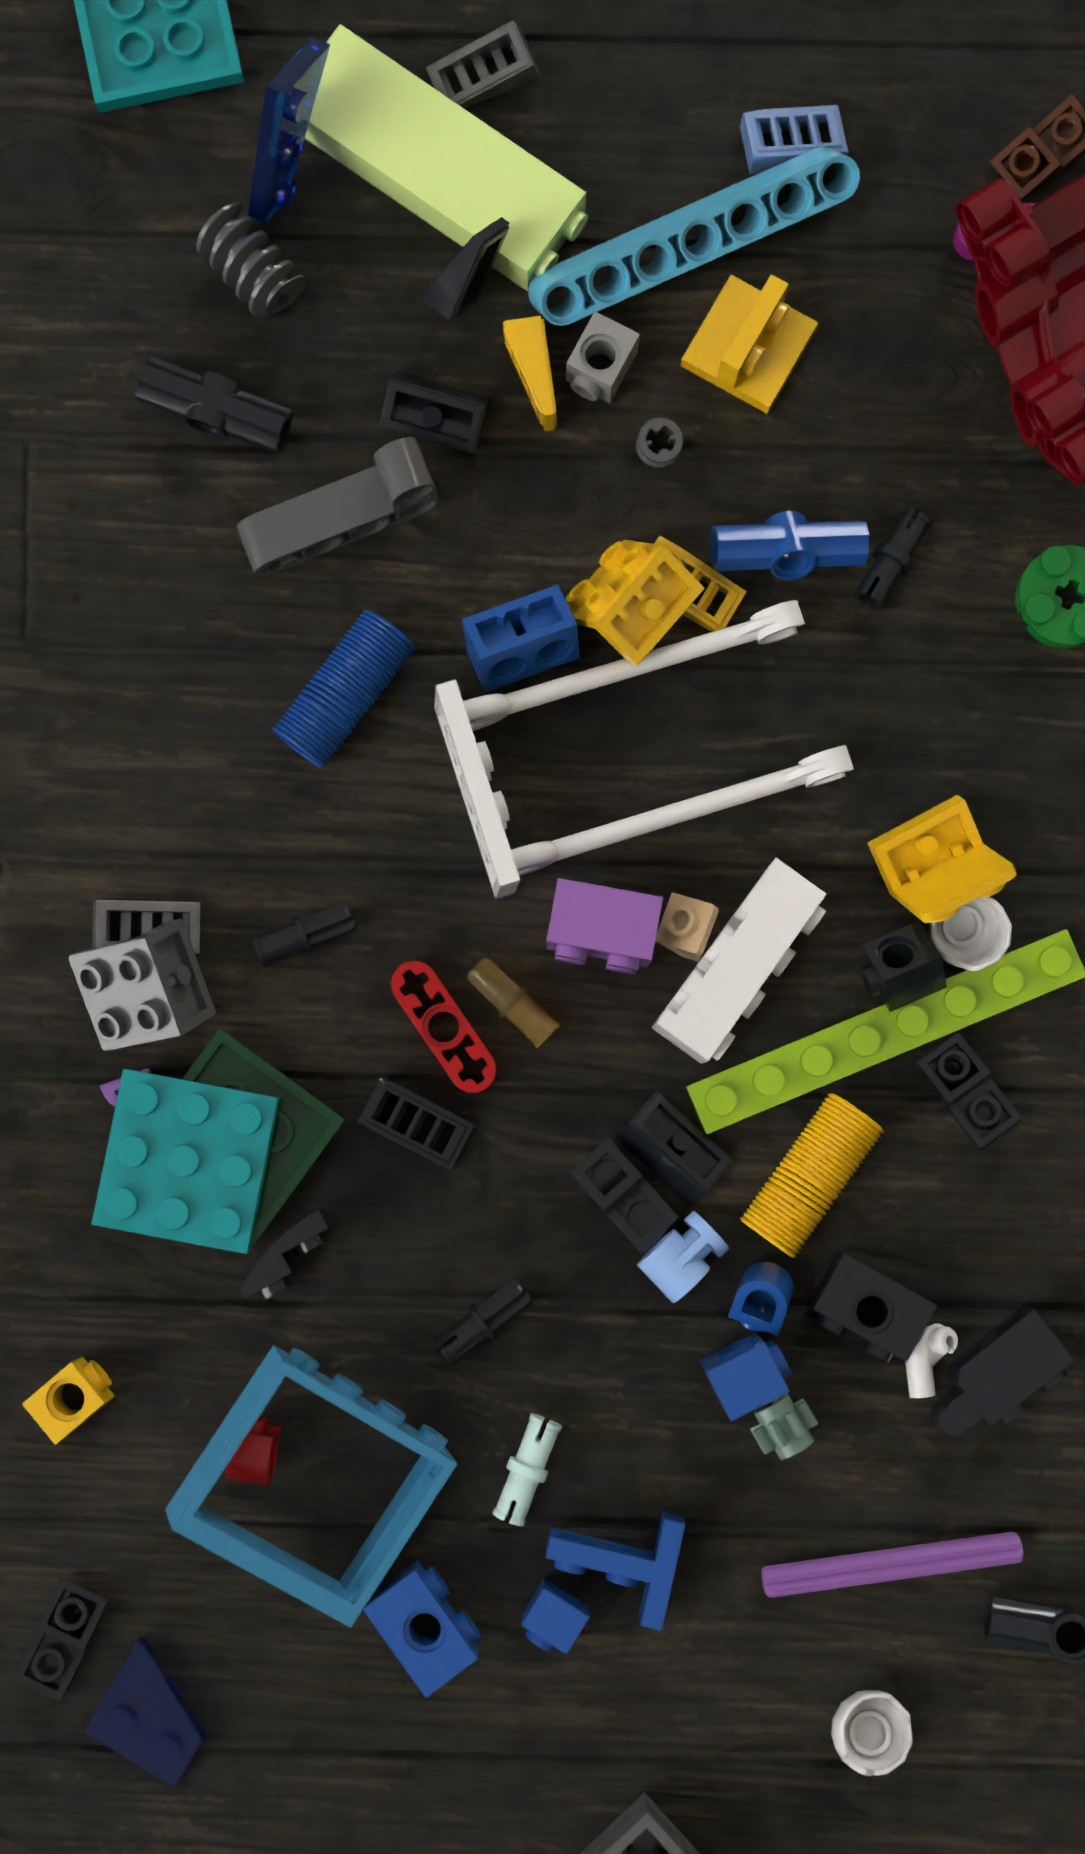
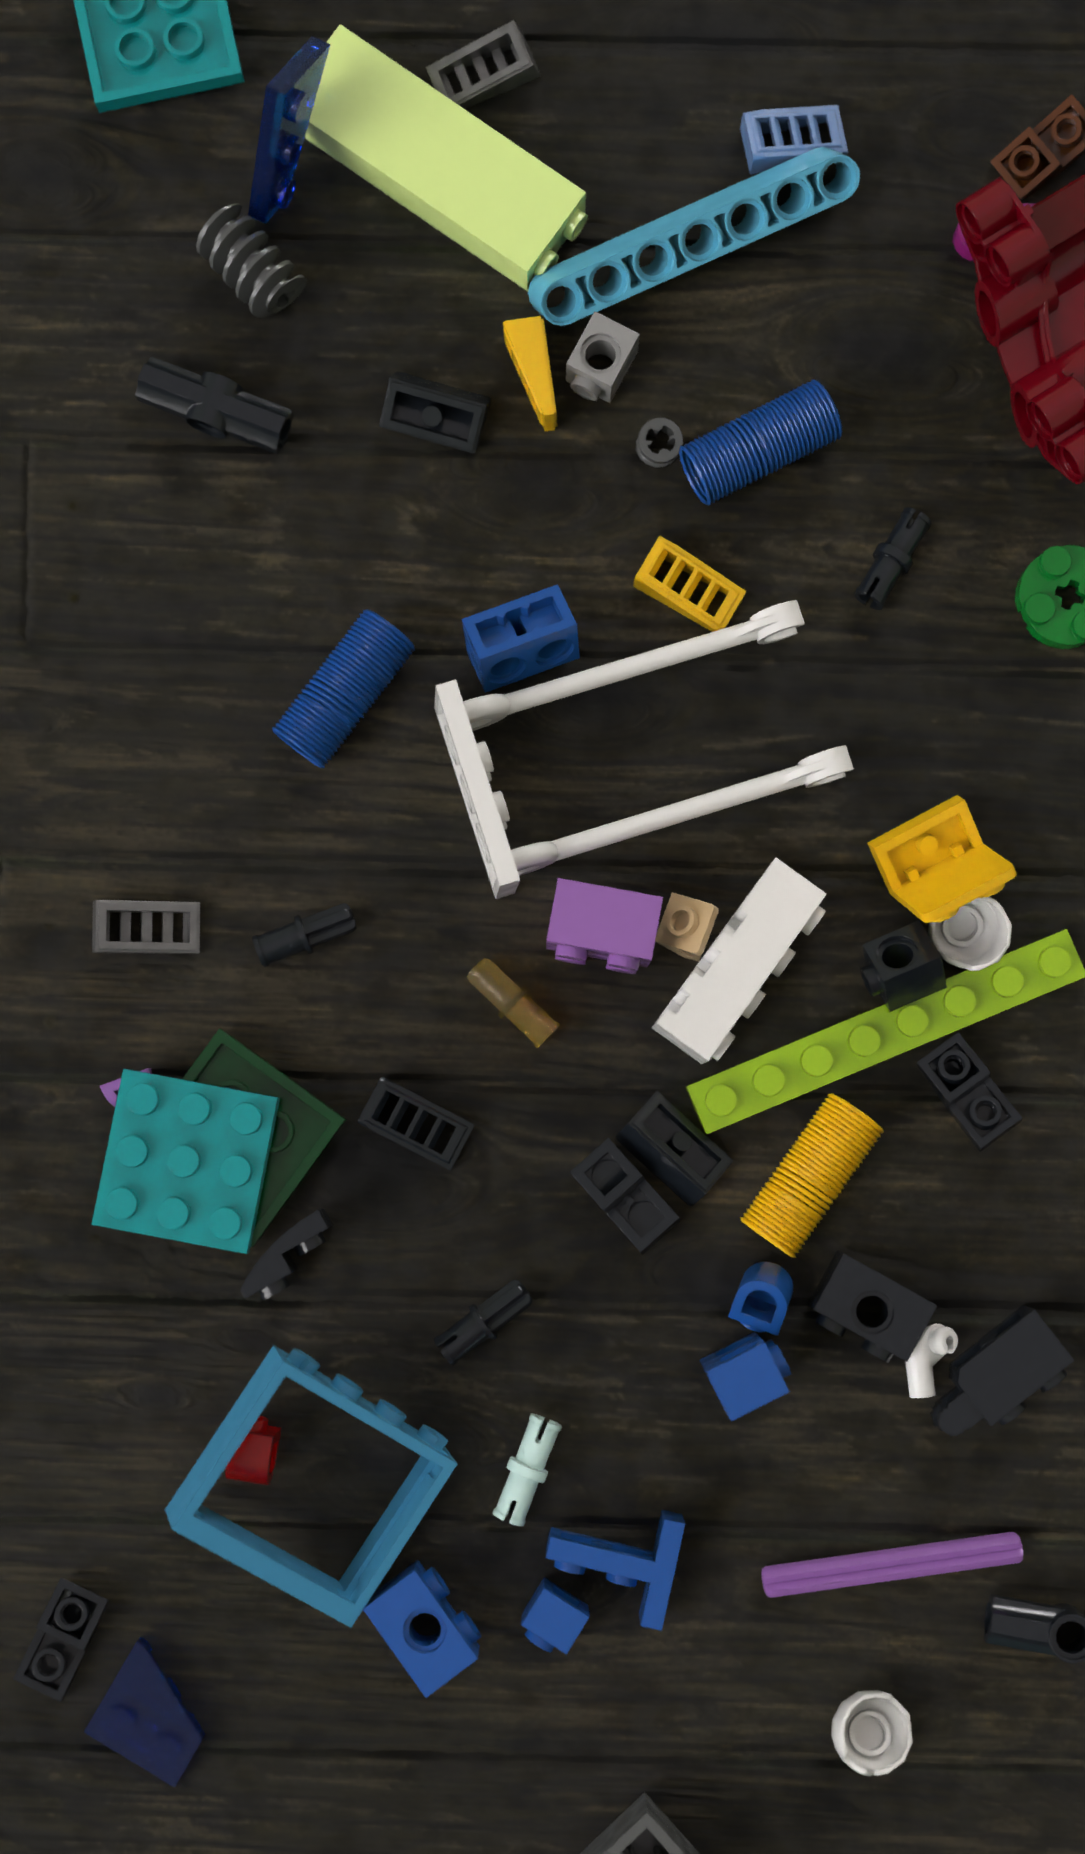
(53, 1414): yellow brick -> none
(143, 987): dark grey bracket -> none
(341, 511): dark grey beam -> none
(432, 988): red beam -> none
(466, 274): black slope -> none
(634, 597): yellow bracket -> none
(677, 1261): light blue piece -> none
(750, 341): yellow bracket -> none
(767, 441): none -> blue piece
(784, 1426): sand green gear -> none
(789, 545): blue piece -> none

